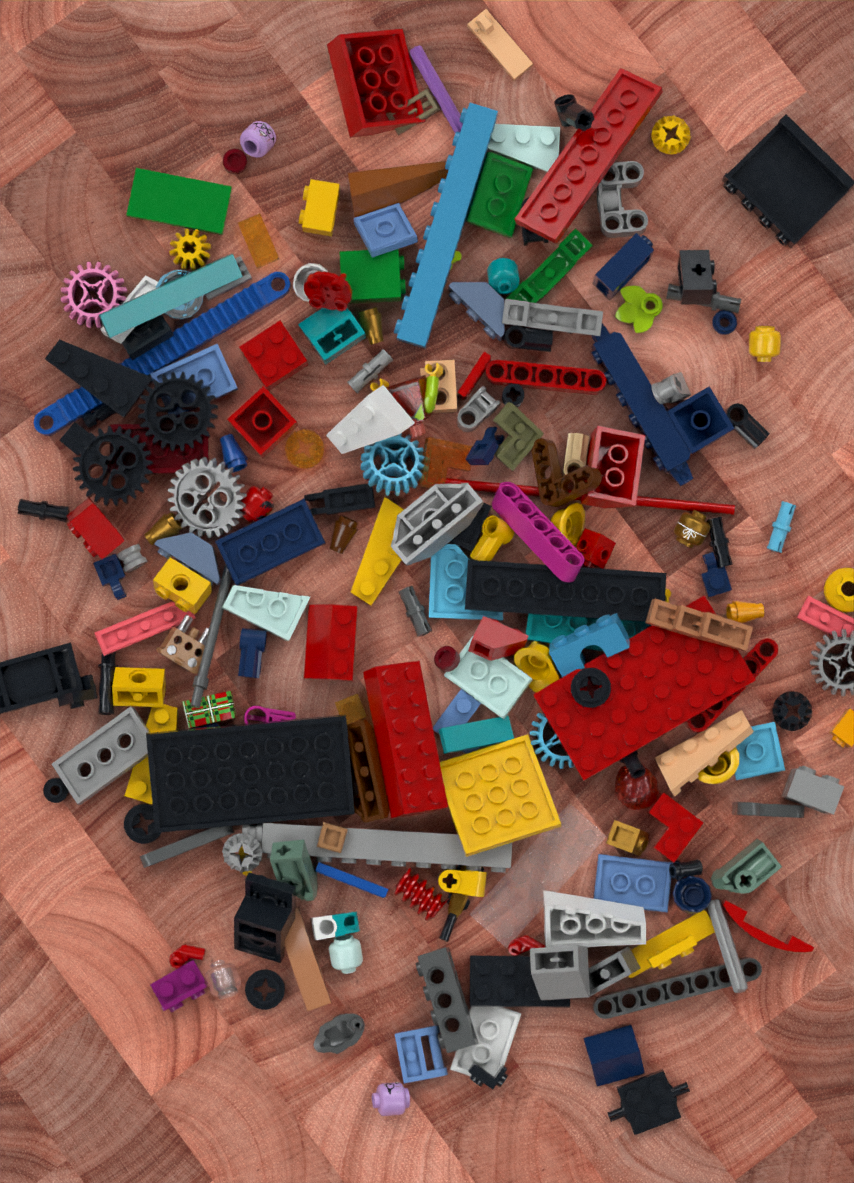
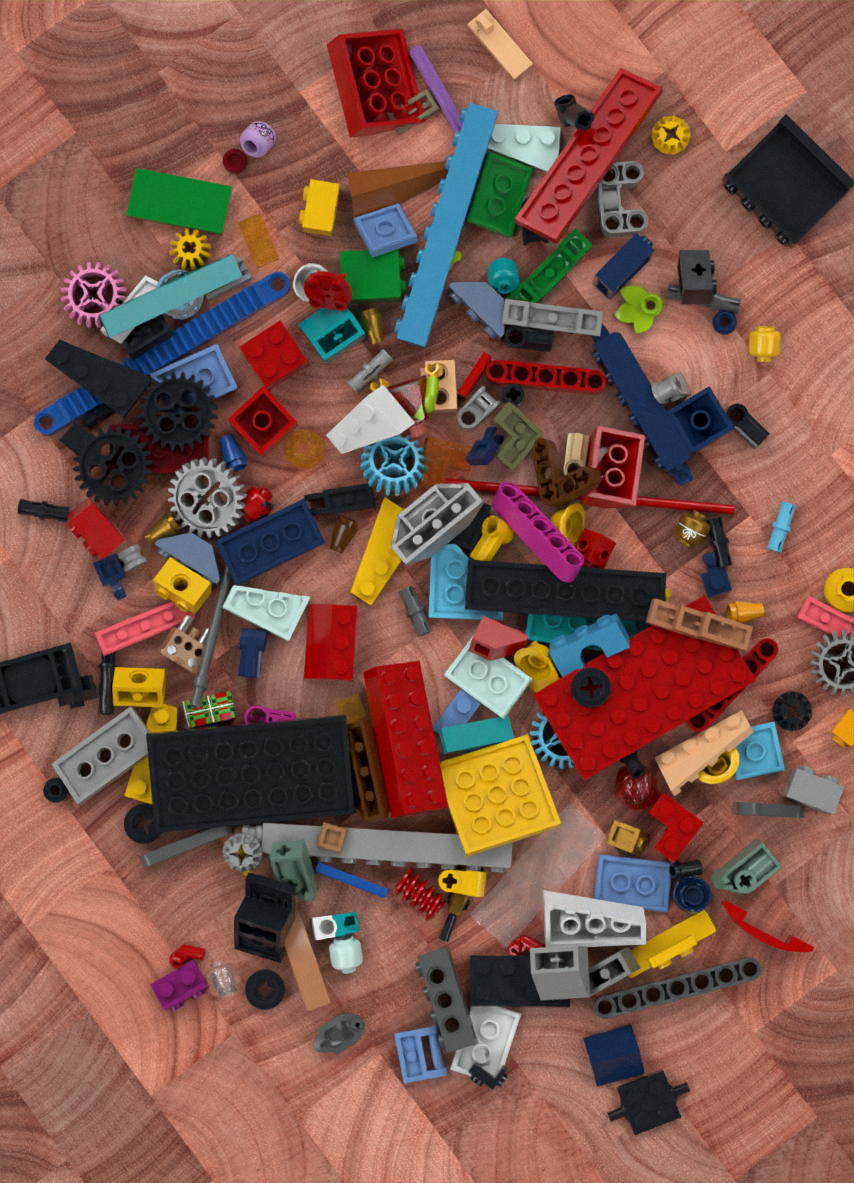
(391, 1099): lavender head -> none
(447, 658): dark red tile -> none
(727, 946): light grey axle -> none

